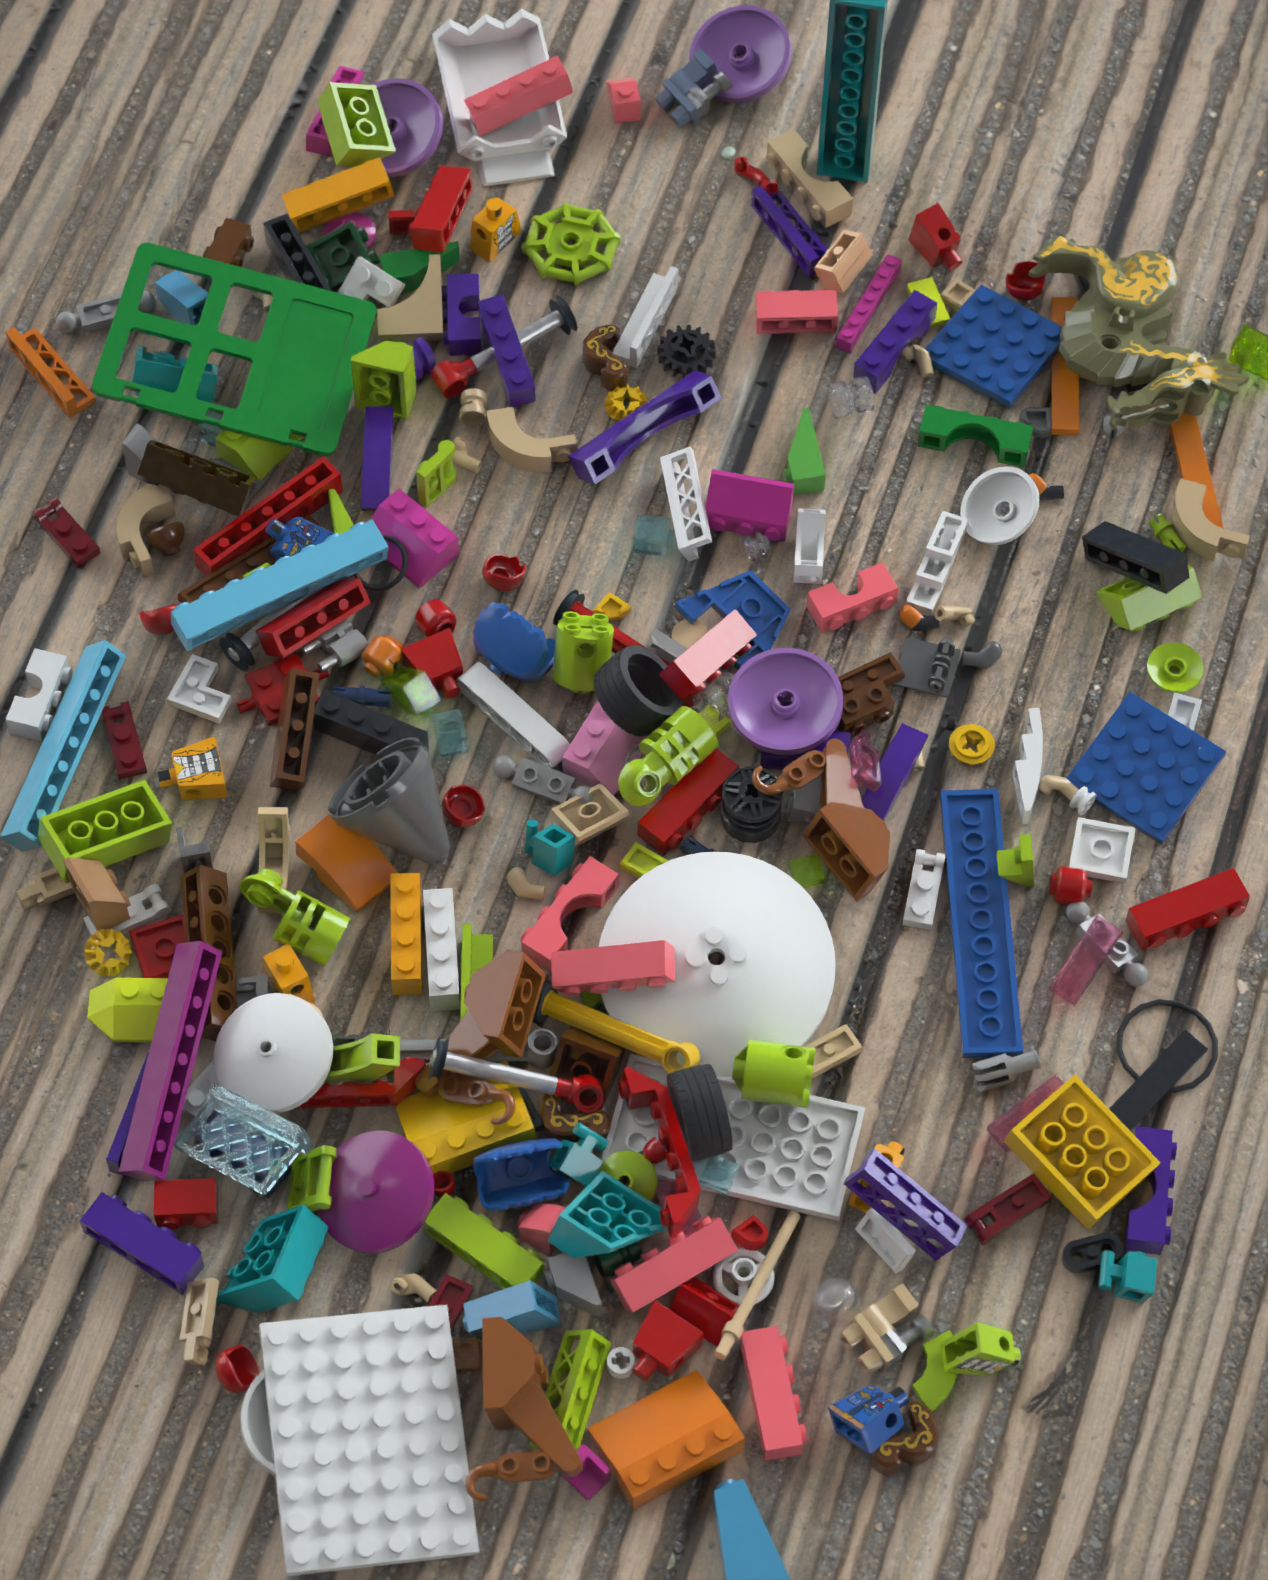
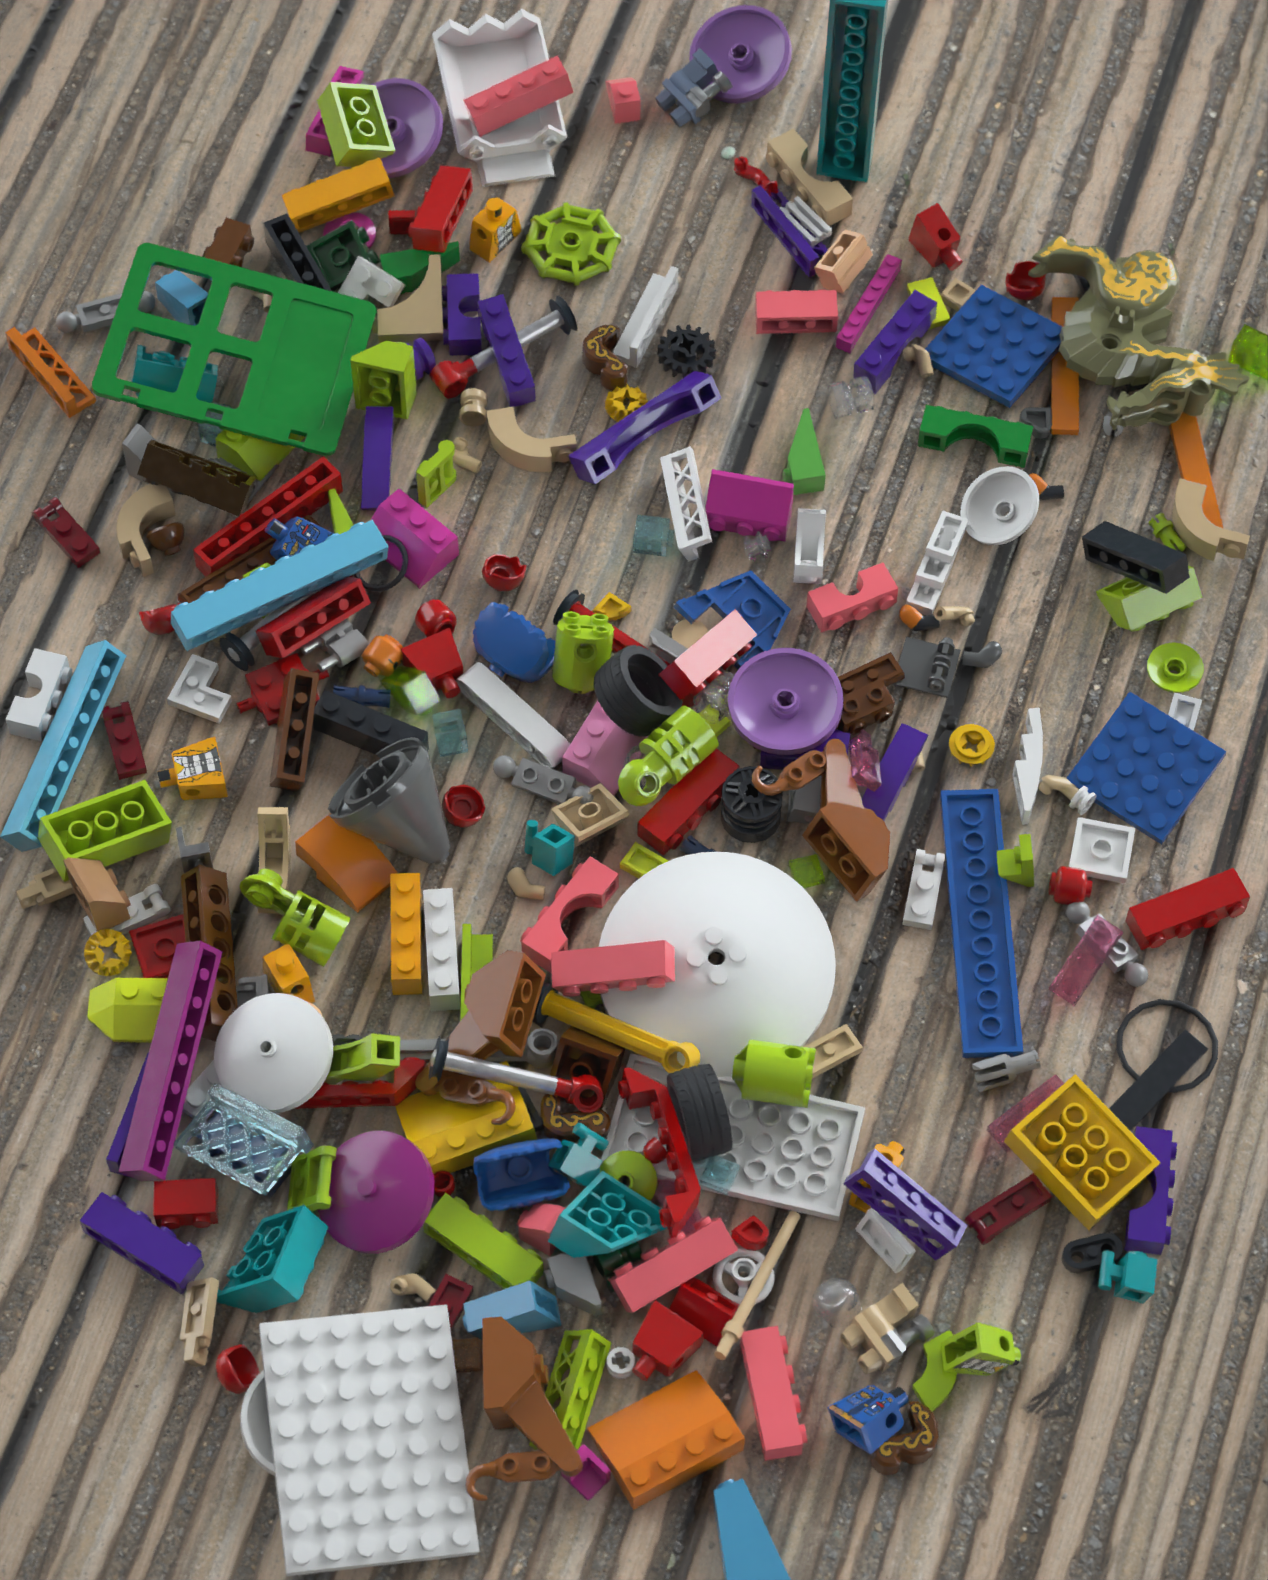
(808, 219): none -> white tile

